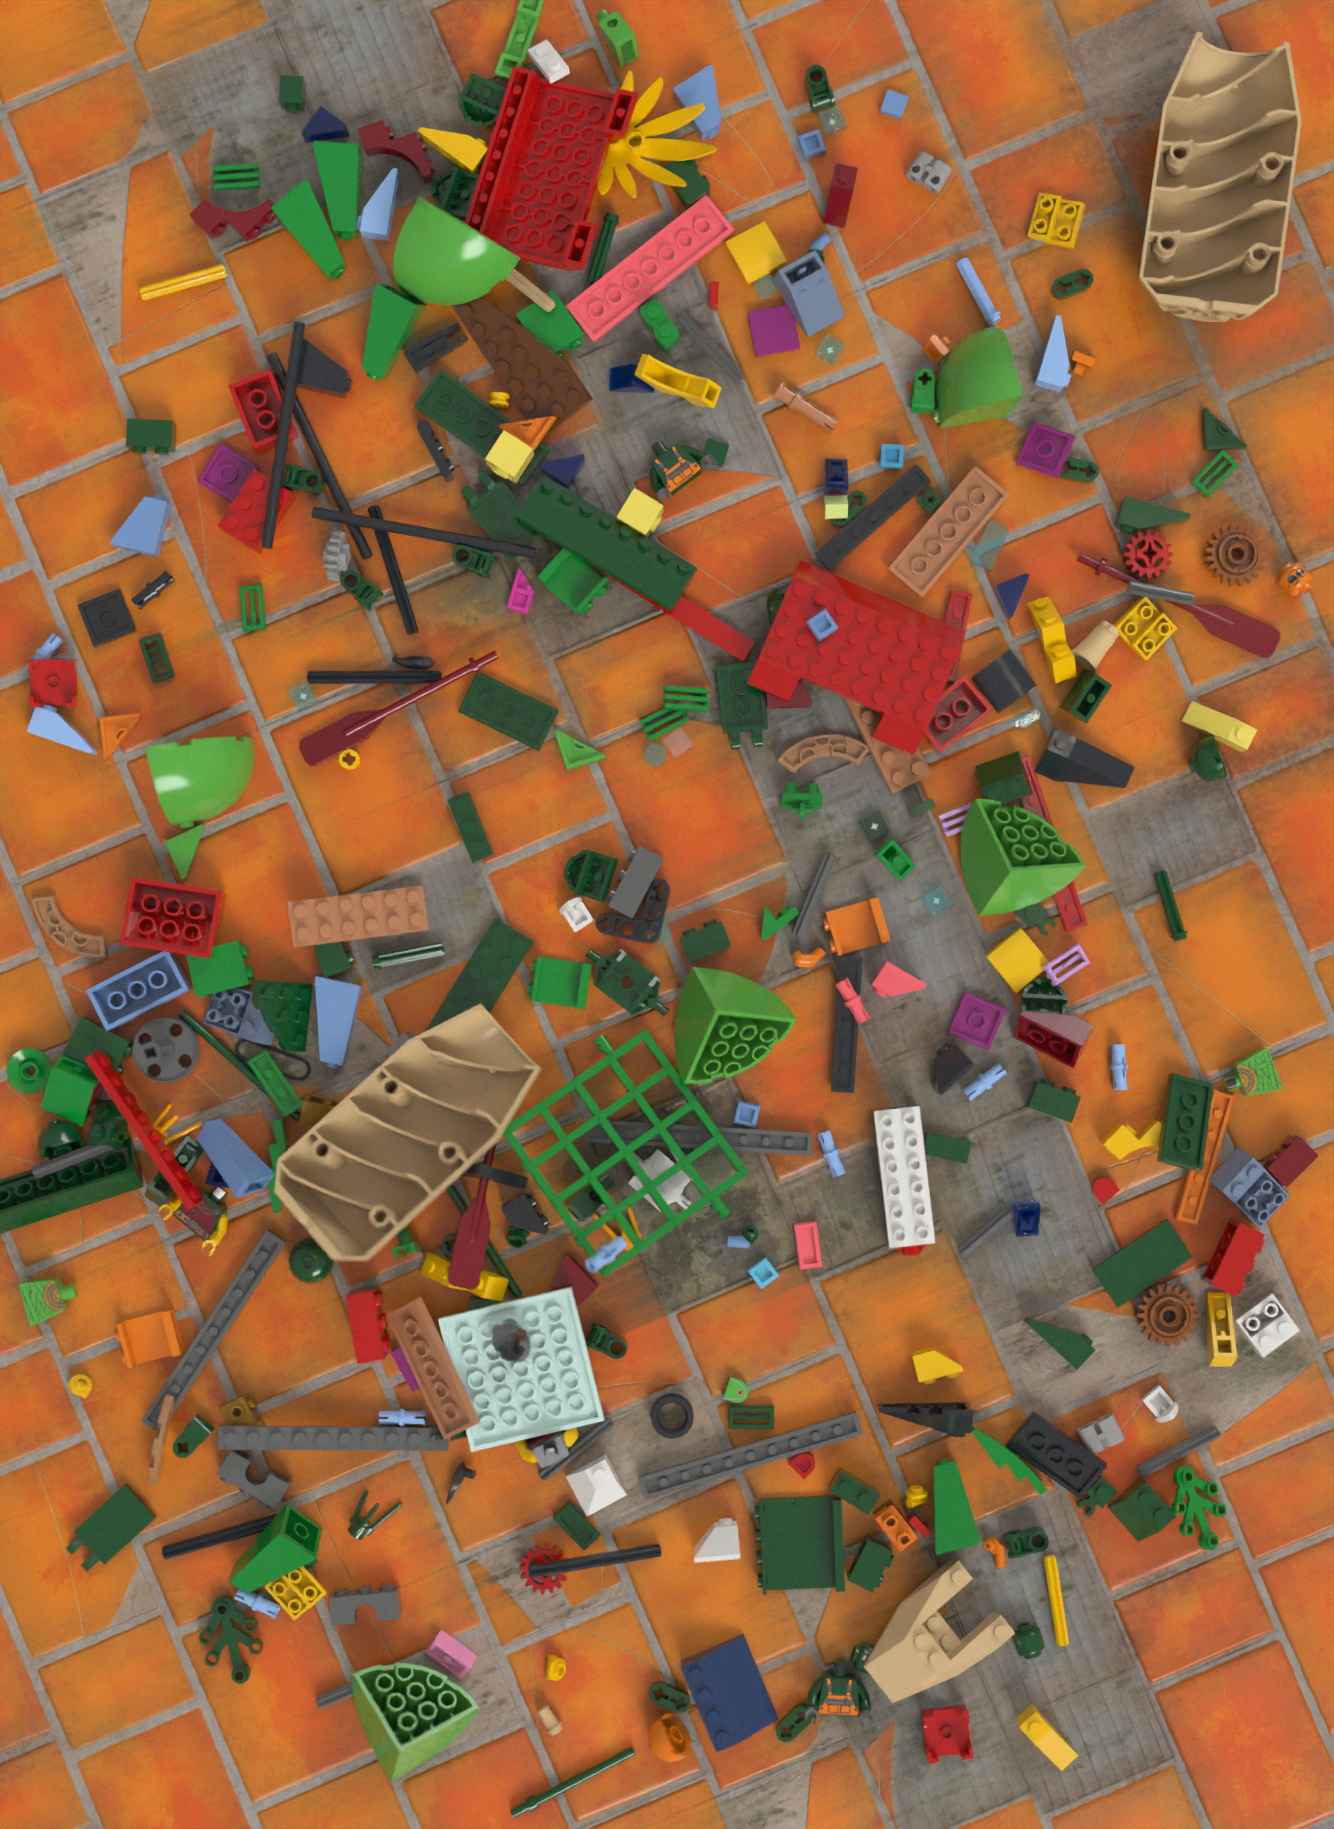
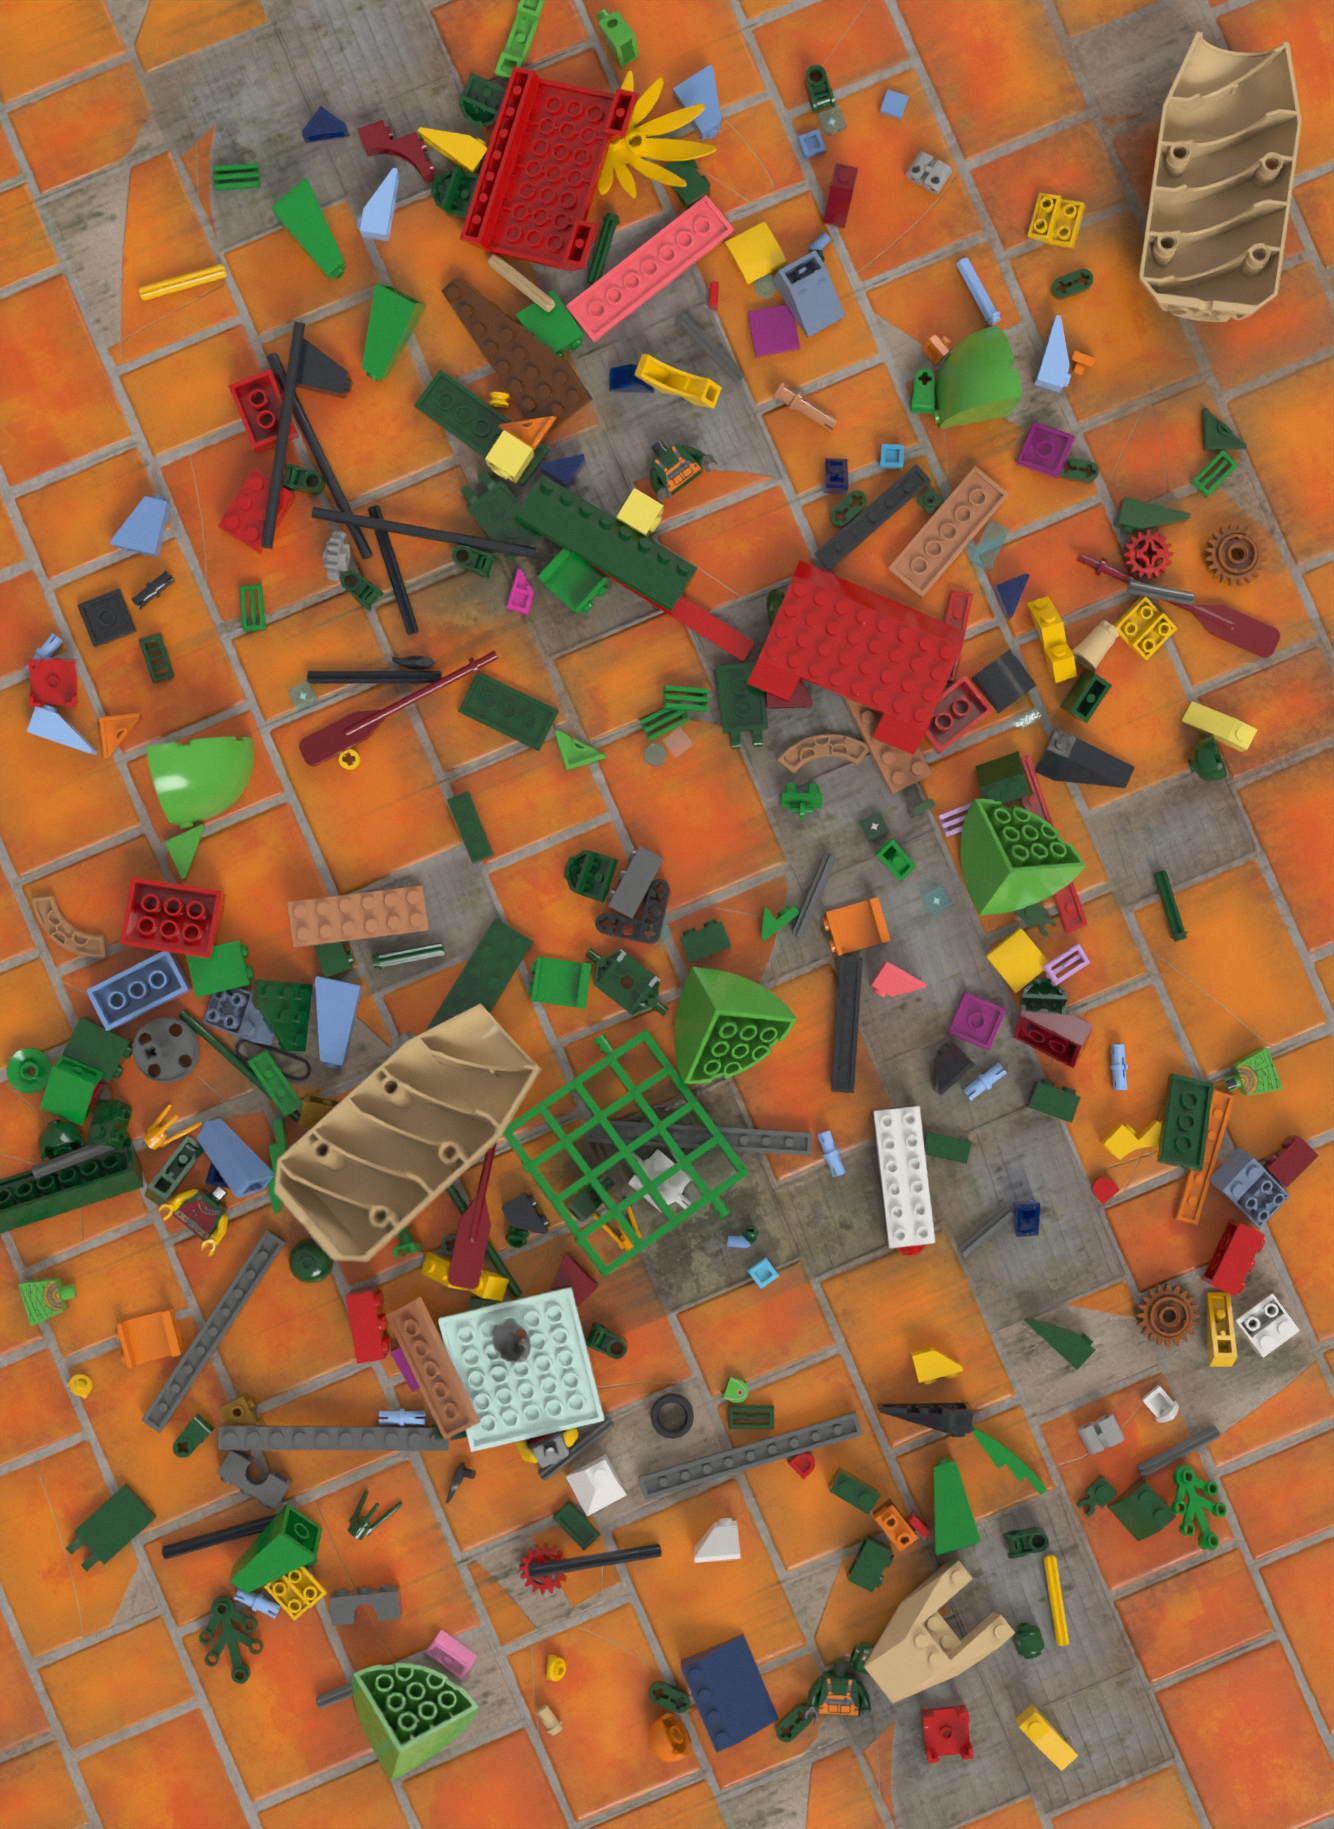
(147, 1134): red plate -> none
(151, 435): dark green brick -> none
(159, 1440): medium nougat tile -> none
(226, 472): magenta tile -> none
(244, 223): dark red arch -> none
(292, 93): dark green brick -> none
(341, 178): green slope -> none
(434, 348): black hinge -> none
(435, 449): black hinge -> none
(446, 259): bright green brick -> none
(496, 1175): black beam -> none
(532, 1803): dark green bar -> none
(548, 61): white plate -> none
(576, 913): white tile -> none
(606, 1254): light blue pin -> none
(663, 329): green brick -> none
(717, 450): dark green tile -> none
(746, 1114): medium blue tile -> none
(800, 1543): dark green panel -> none
(807, 1245): coral tile -> none
(808, 960): orange arm -> none
(821, 625): medium blue tile -> none
(830, 349): clear light blue tile -> none
(836, 507): yellowish green slope -> none
(852, 1000): coral pin -> none
(916, 1495): yellow plate -> none
(997, 1549): orange arm -> none
(1056, 1454): black tile -> none
(1142, 1263): dark green tile -> none
(1295, 579): orange head -> none

